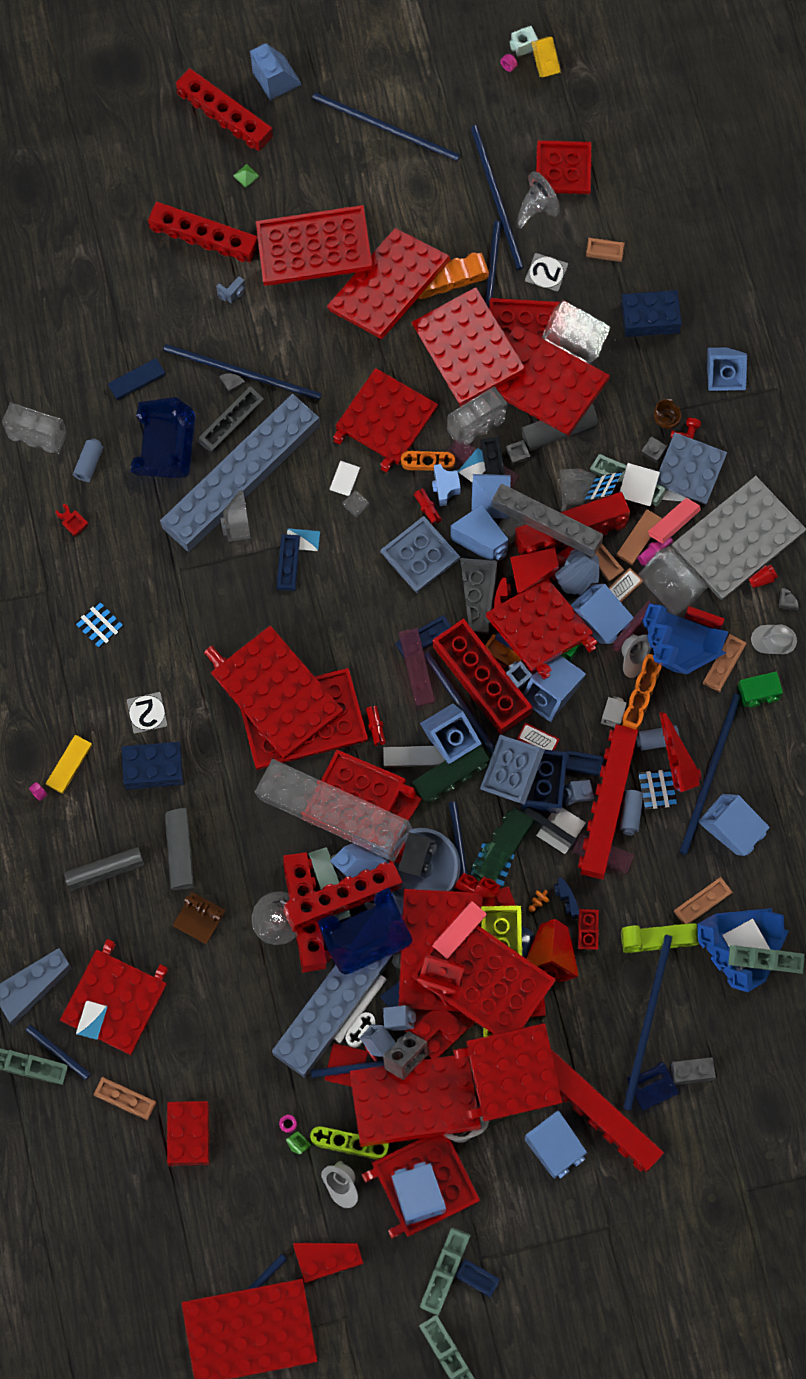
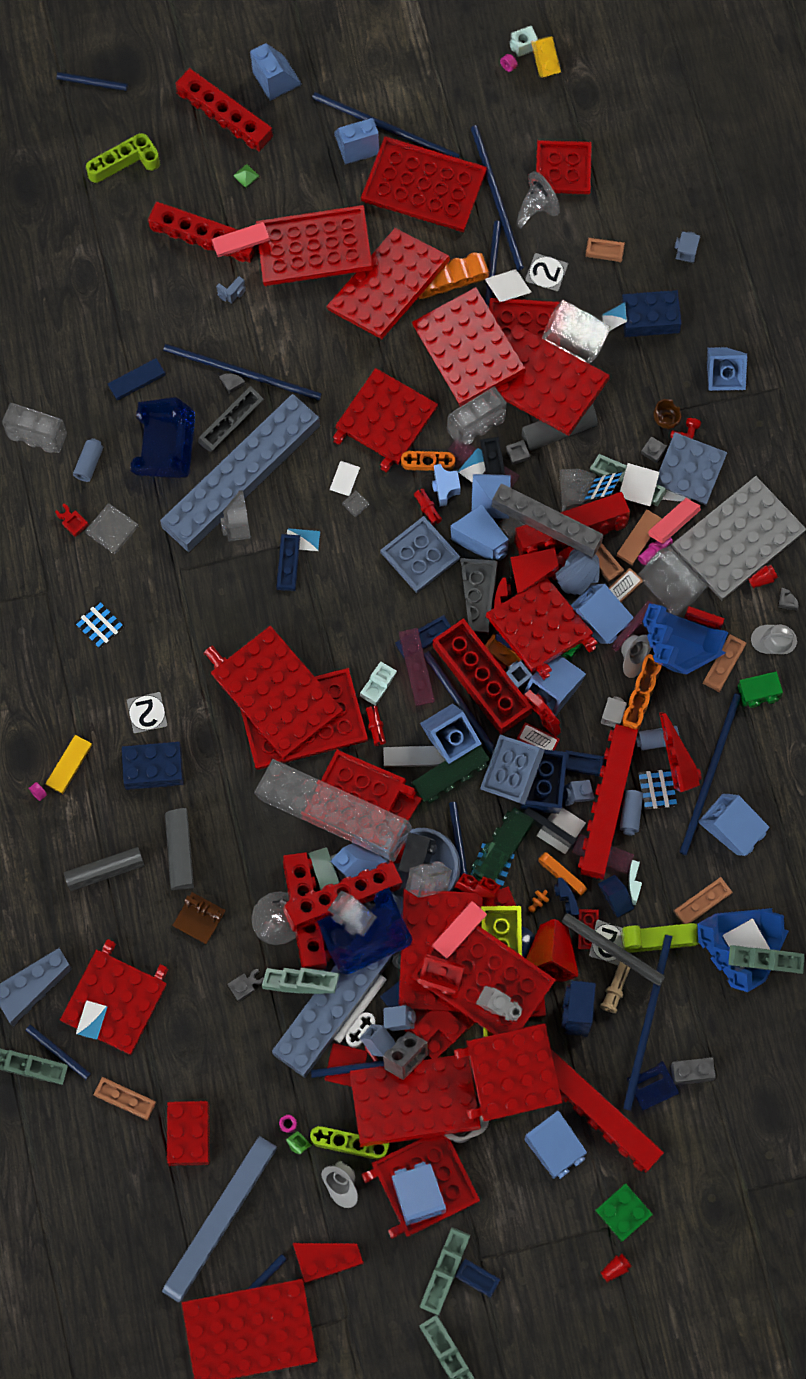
(92, 81): none -> dark blue bar
(98, 173): none -> lime beam
(111, 528): none -> clear tile
(219, 1219): none -> sand blue beam
(240, 239): none -> coral tile
(243, 986): none -> flat silver plate
(300, 981): none -> sand green slope
(352, 914): none -> clear brick
(358, 140): none -> medium blue slope
(378, 683): none -> light aqua slope
(424, 184): none -> red plate
(428, 879): none -> clear brick
(499, 1004): none -> light grey brick
(507, 285): none -> white sticker
(547, 717): none -> red plate
(559, 871): none -> orange beam
(578, 1008): none -> dark blue brick
(612, 933): none -> sticker
(613, 949): none -> dark grey axle
(614, 991): none -> tan pin
(615, 316): none -> sticker
(616, 895): none -> dark blue slope
(617, 1266): none -> red cone
(623, 1212): none -> green plate
(633, 886): none -> light aqua slope
(687, 246): none -> sand blue brick

